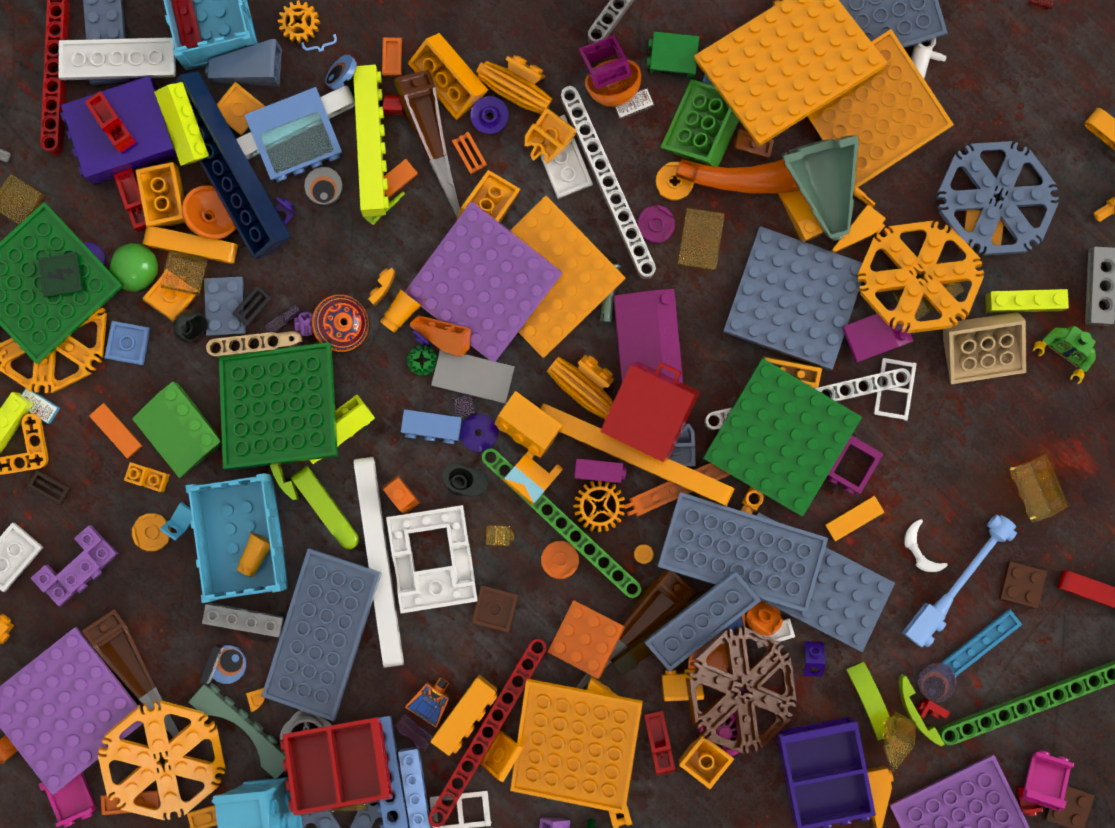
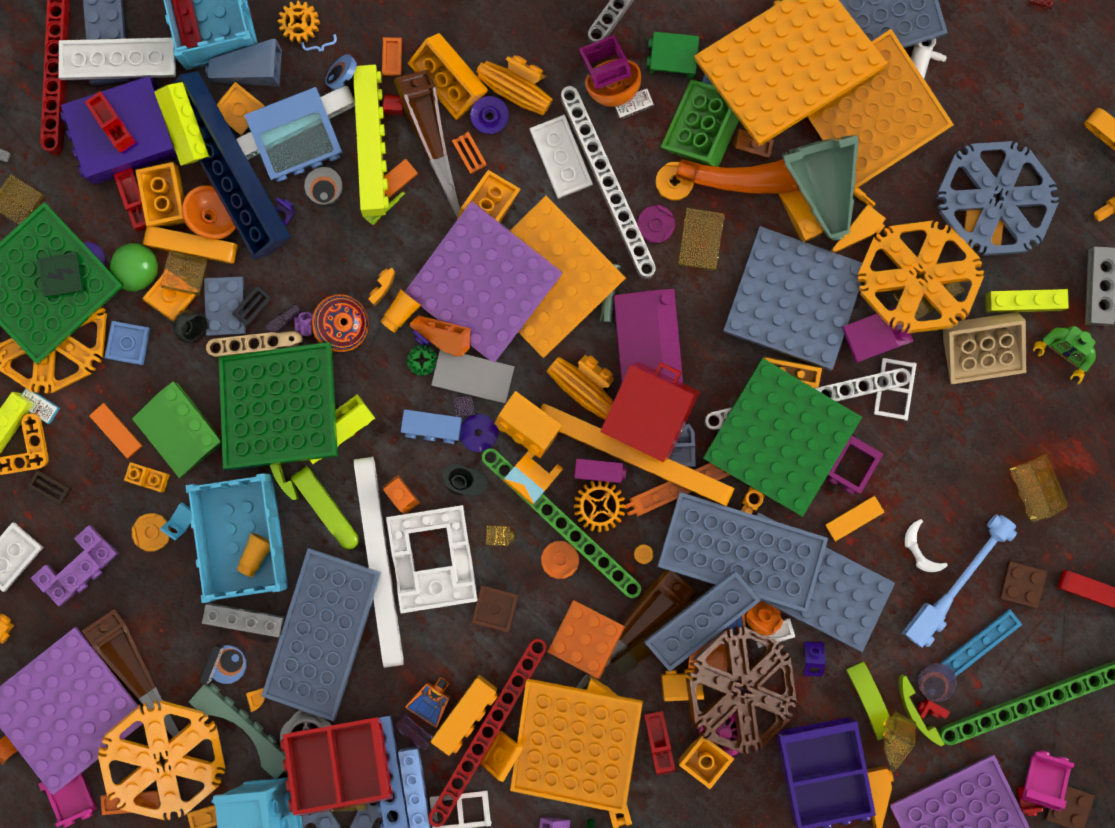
(549, 136): light orange plate -> none

